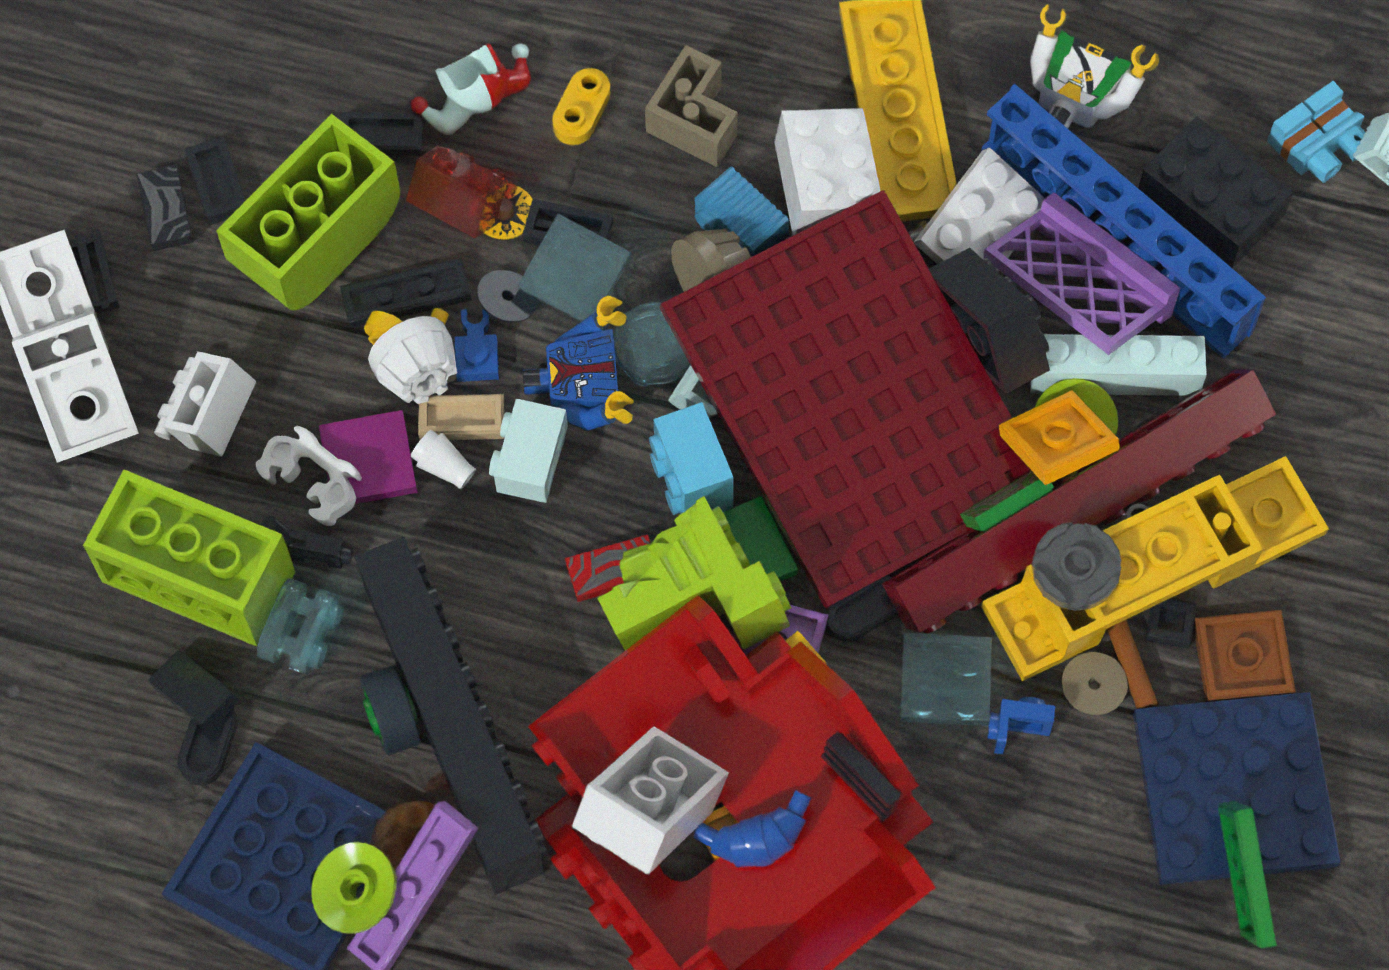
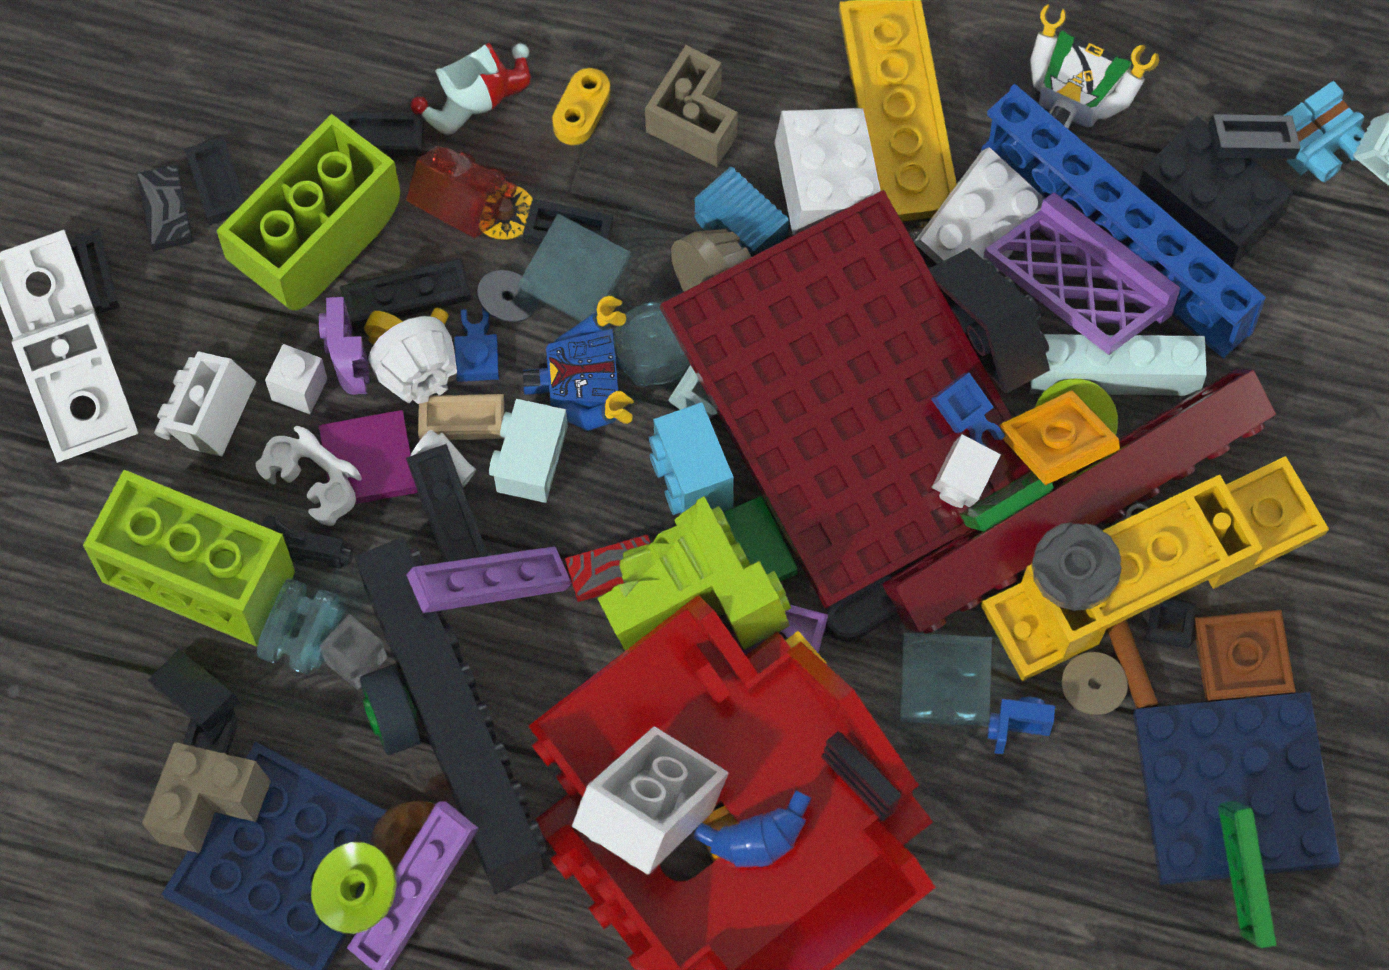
(197, 786): none -> dark tan brick
(296, 379): none -> white brick
(345, 350): none -> medium lavender slope
(353, 651): none -> clear brick
(446, 505): none -> black tile
(488, 579): none -> medium lavender tile
(964, 407): none -> blue plate
(965, 472): none -> white brick
(1254, 136): none -> black tile

